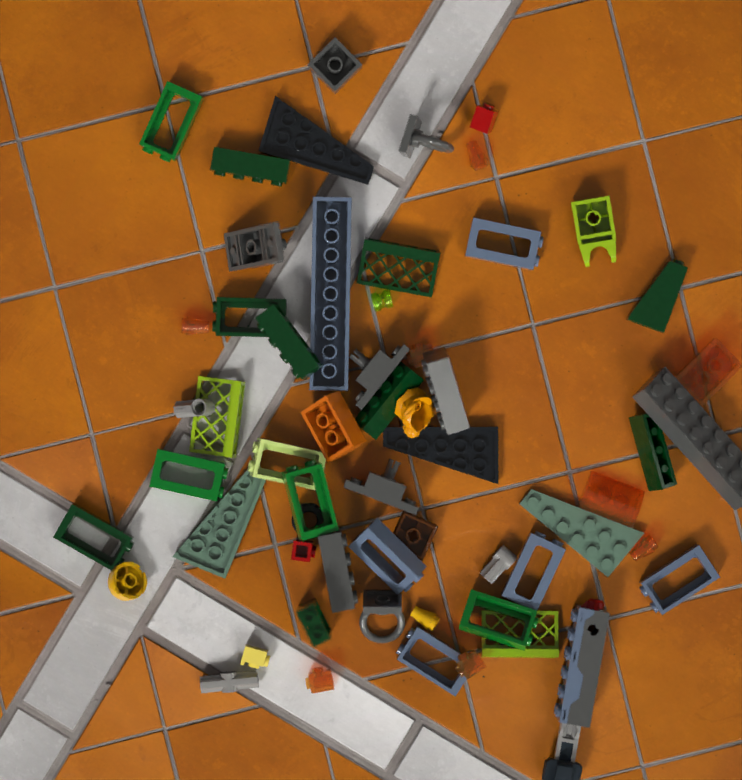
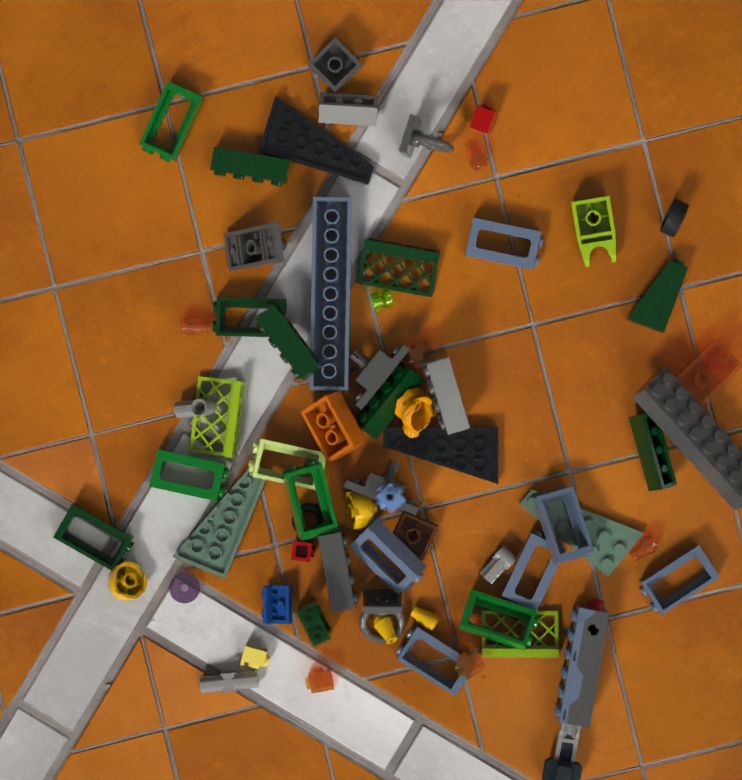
(193, 587): none -> clear purple piece
(277, 604): none -> blue bracket
(348, 109): none -> light grey brick
(360, 510): none -> yellow cylinder
(384, 626): none -> yellow cone
(395, 502): none -> medium blue brick
(576, 520): none -> sand blue piece
(611, 499): clear orange slope -> none
(674, 217): none -> black tyre

